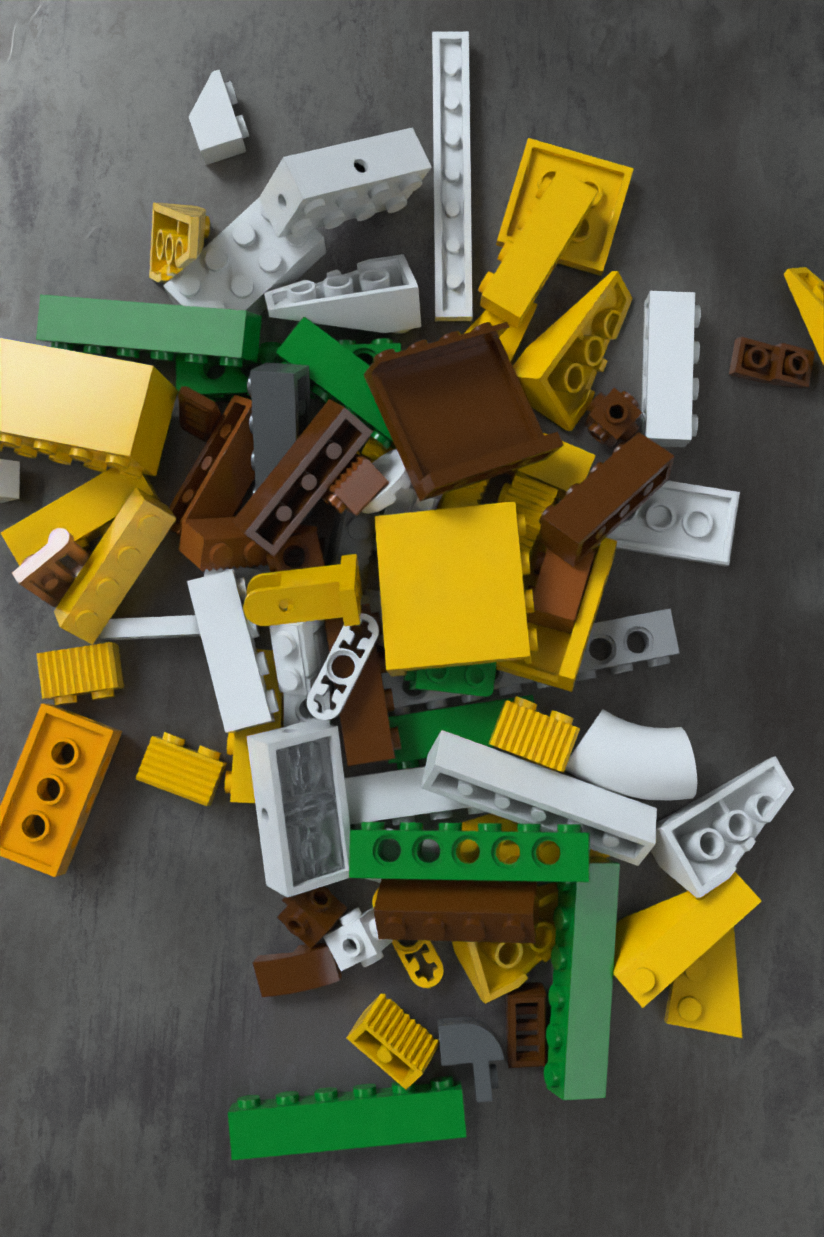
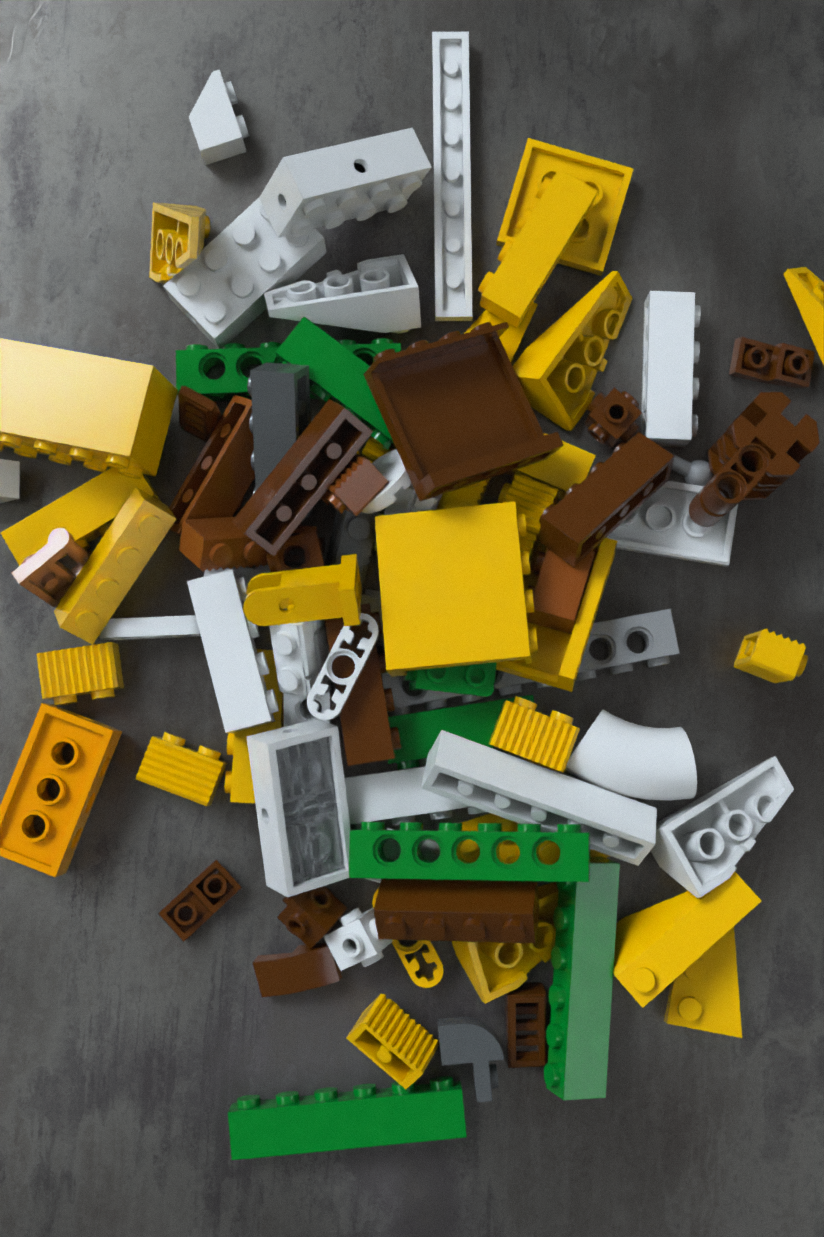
(149, 328): brick -> none
(199, 900): none -> reddish brown slope
(694, 472): none -> light grey bar
(753, 457): none -> reddish brown connector
(771, 656): none -> yellow brick

